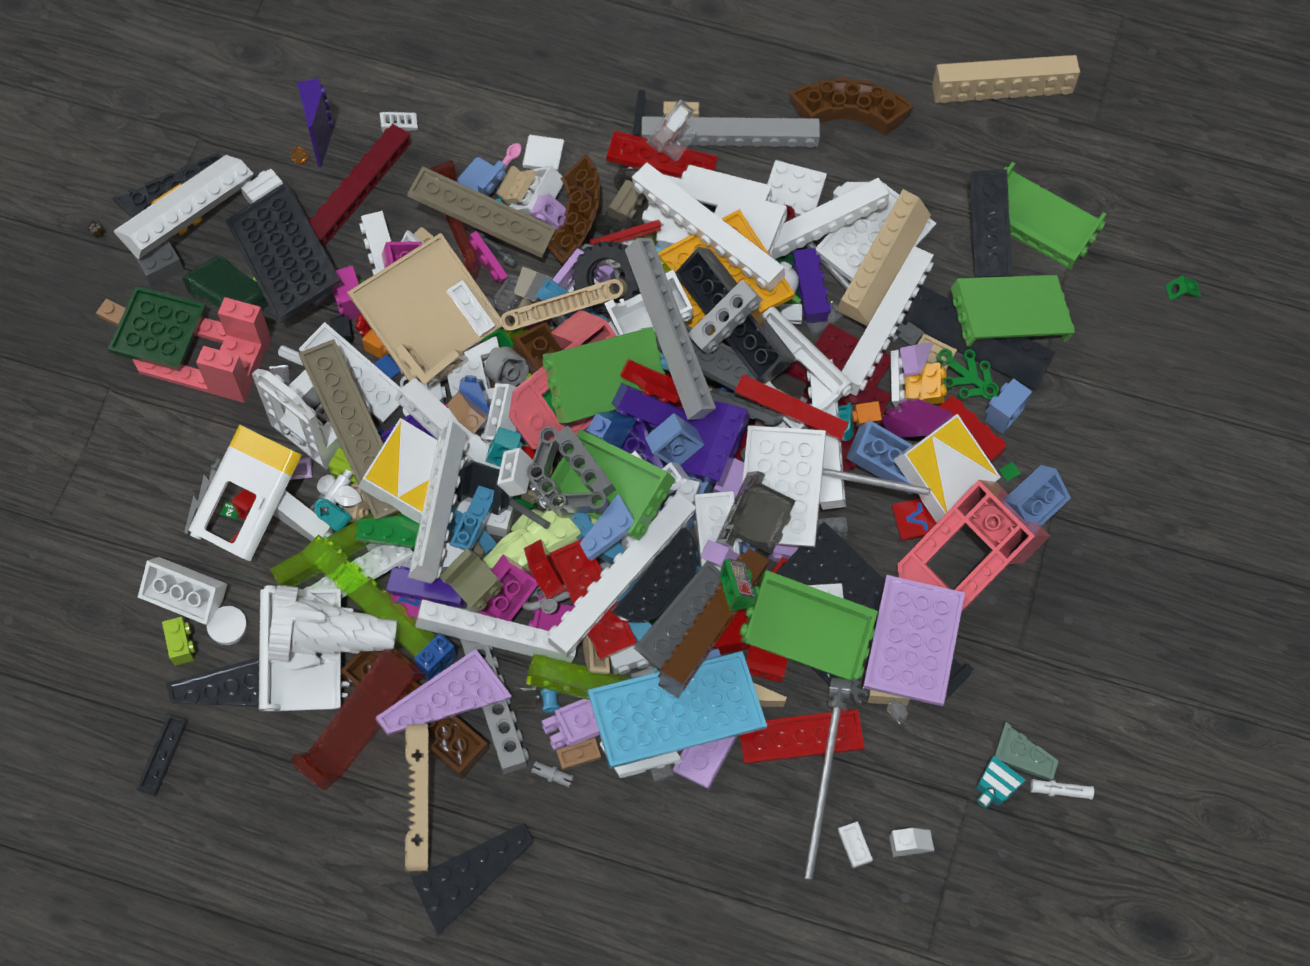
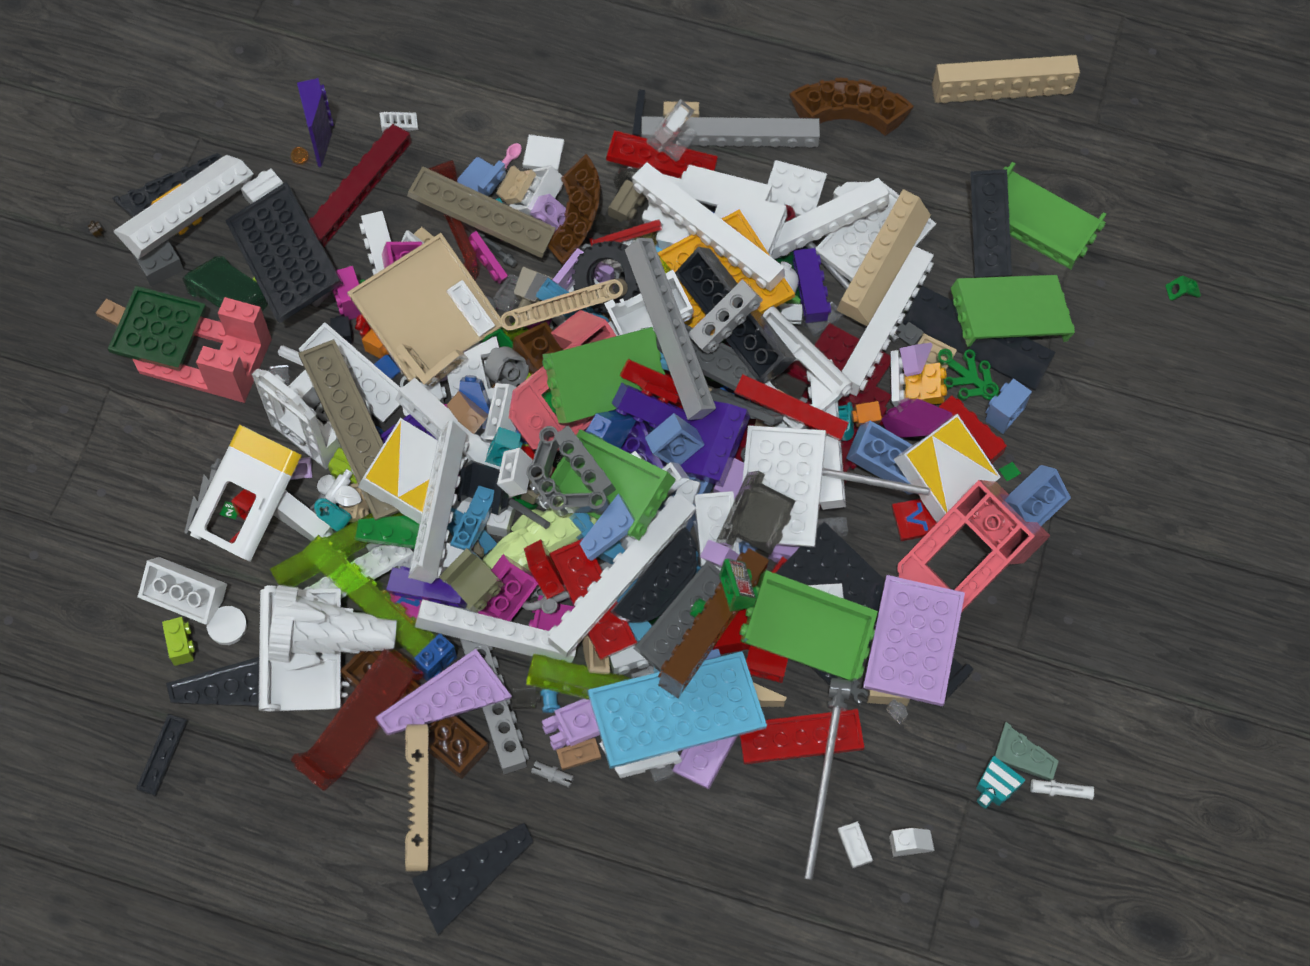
(697, 607): none -> green tile

